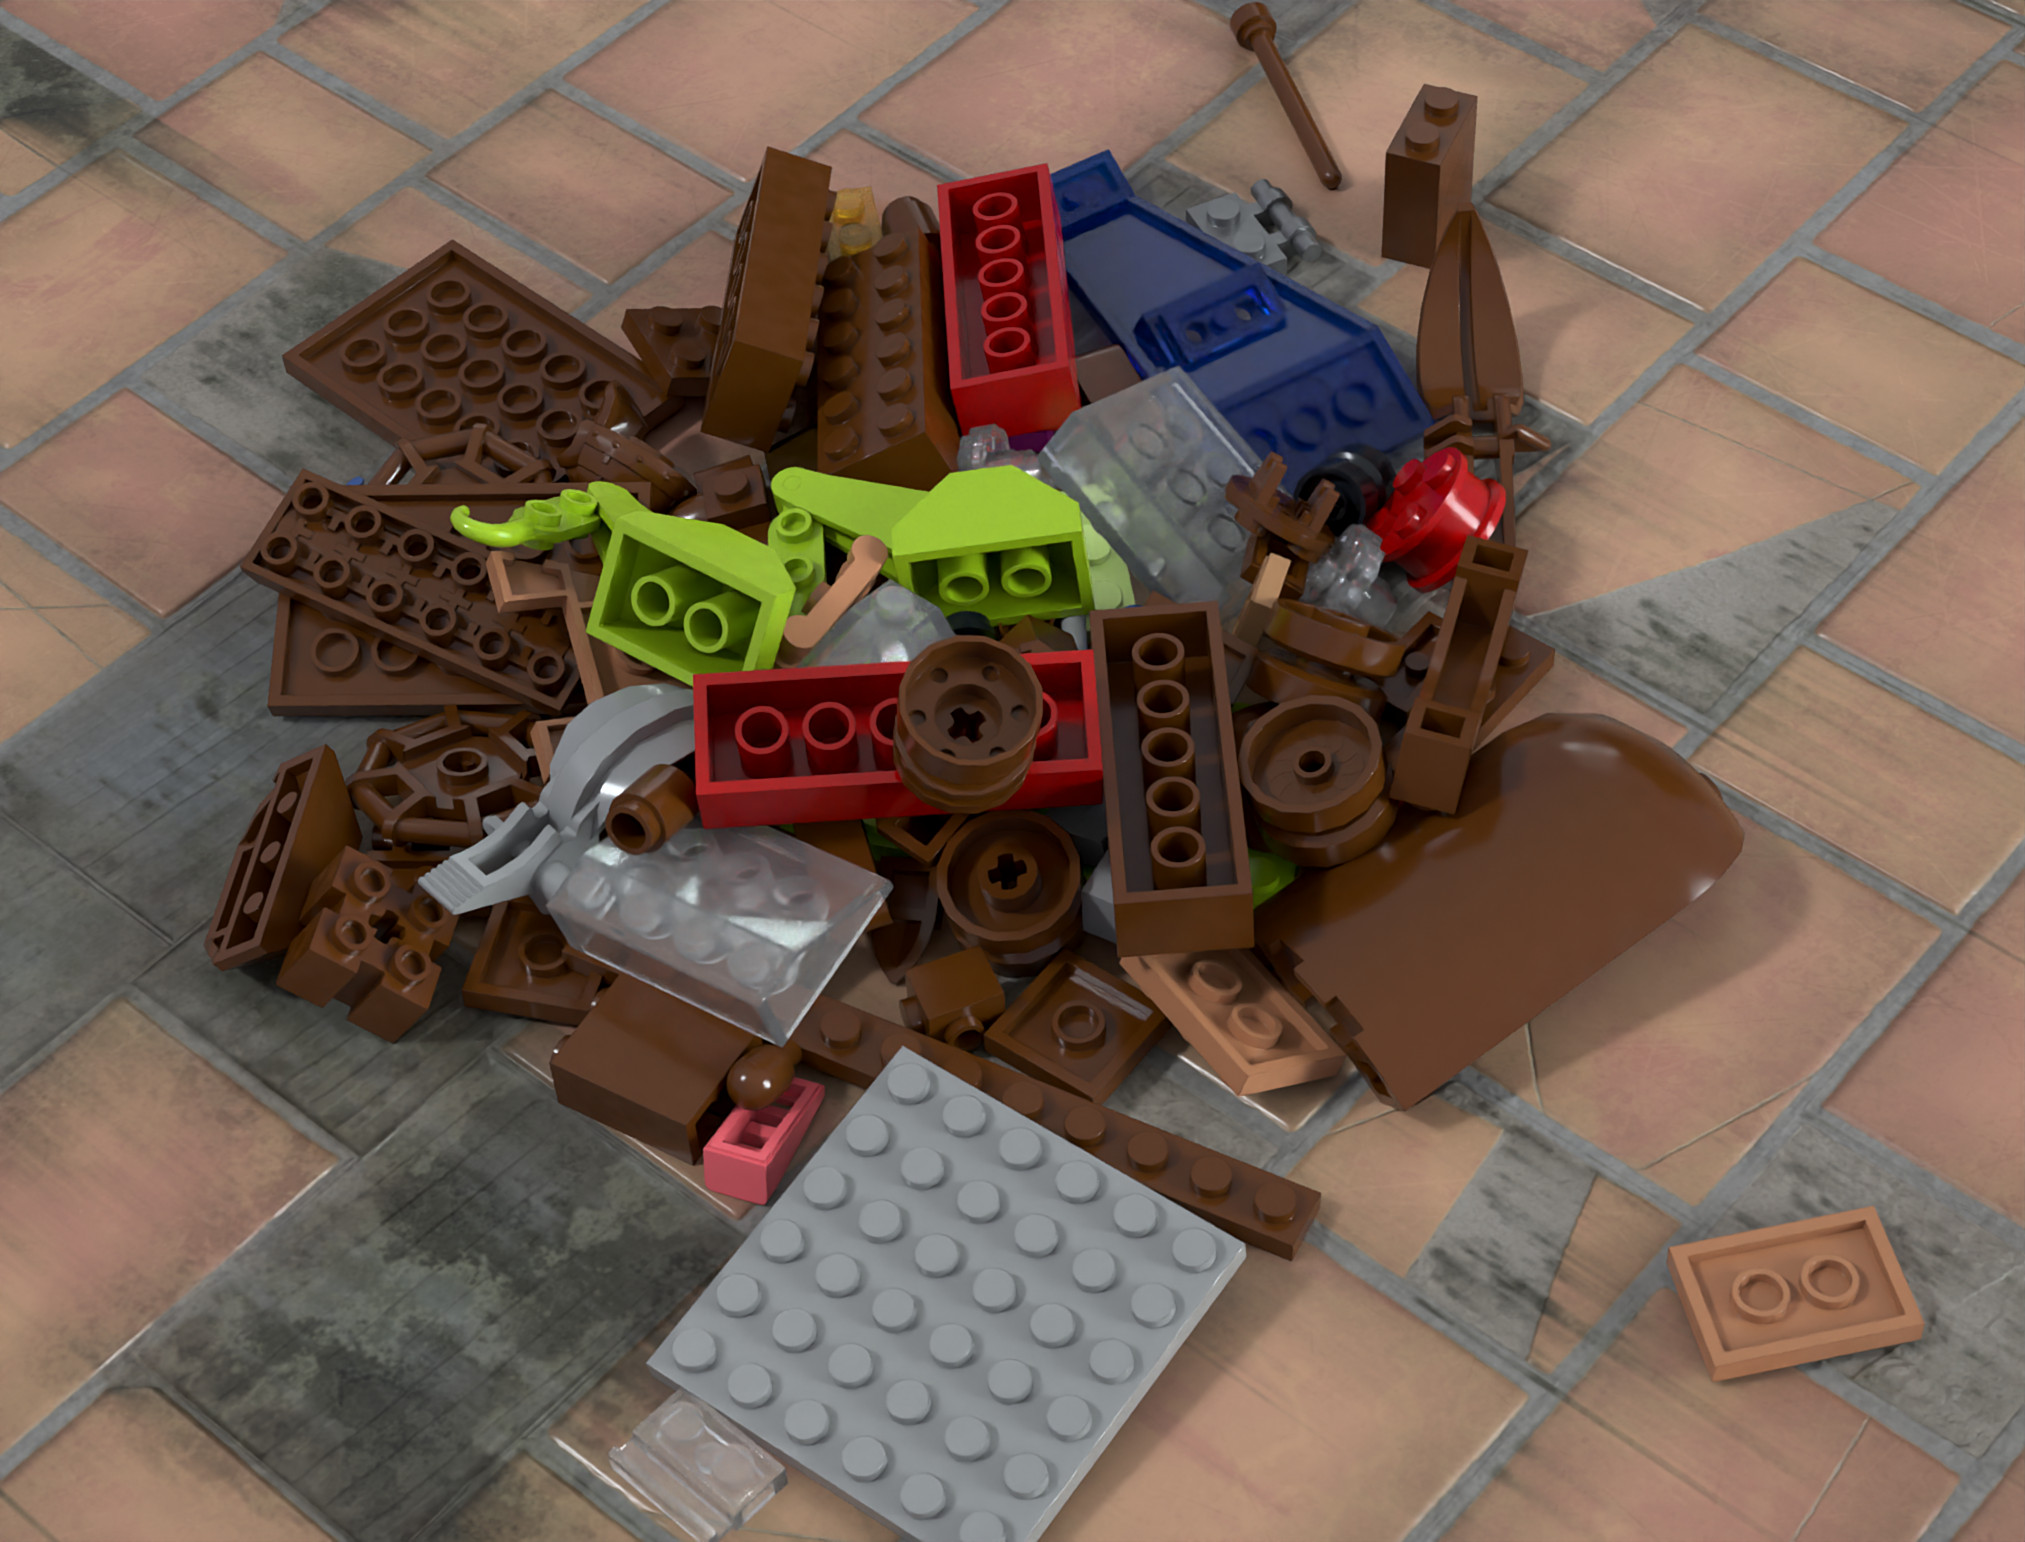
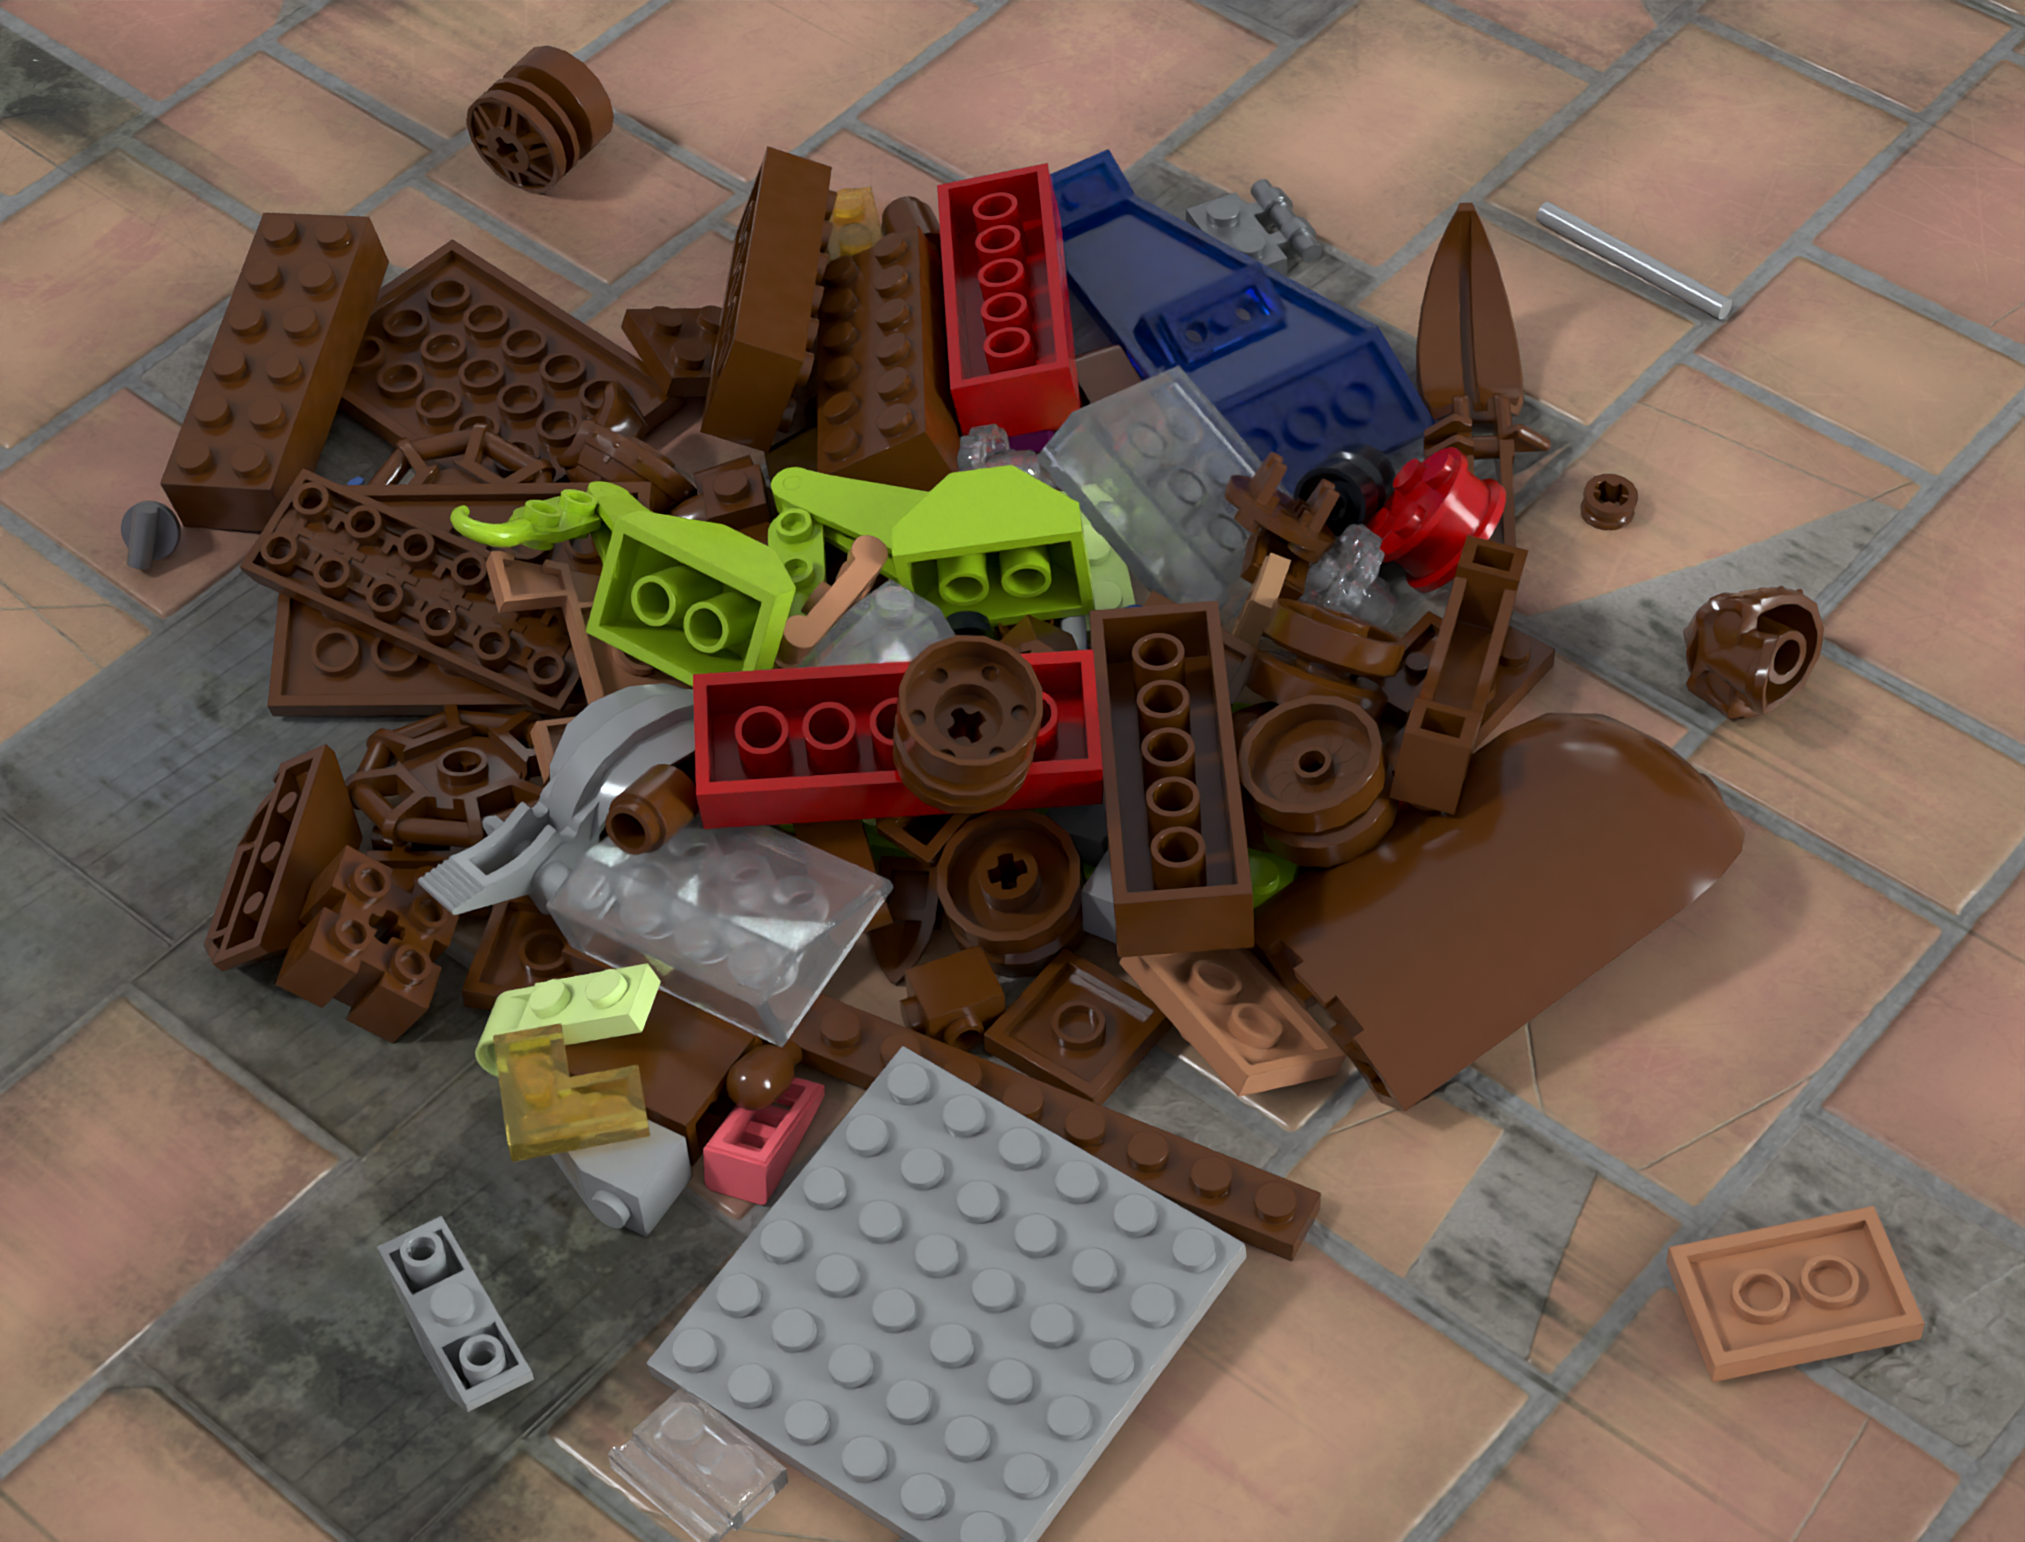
(149, 533): none -> flat silver plate
(275, 369): none -> reddish brown brick
(453, 1316): none -> light grey slope
(540, 119): none -> reddish brown wheel
(560, 1113): none -> clear yellow plate
(586, 1006): none -> yellowish green plate
(630, 1179): none -> light grey slope
(1256, 31): reddish brown piece -> none
(1428, 173): reddish brown brick -> none
(1609, 489): none -> reddish brown bush
(1634, 260): none -> light grey bar
(1752, 649): none -> reddish brown head

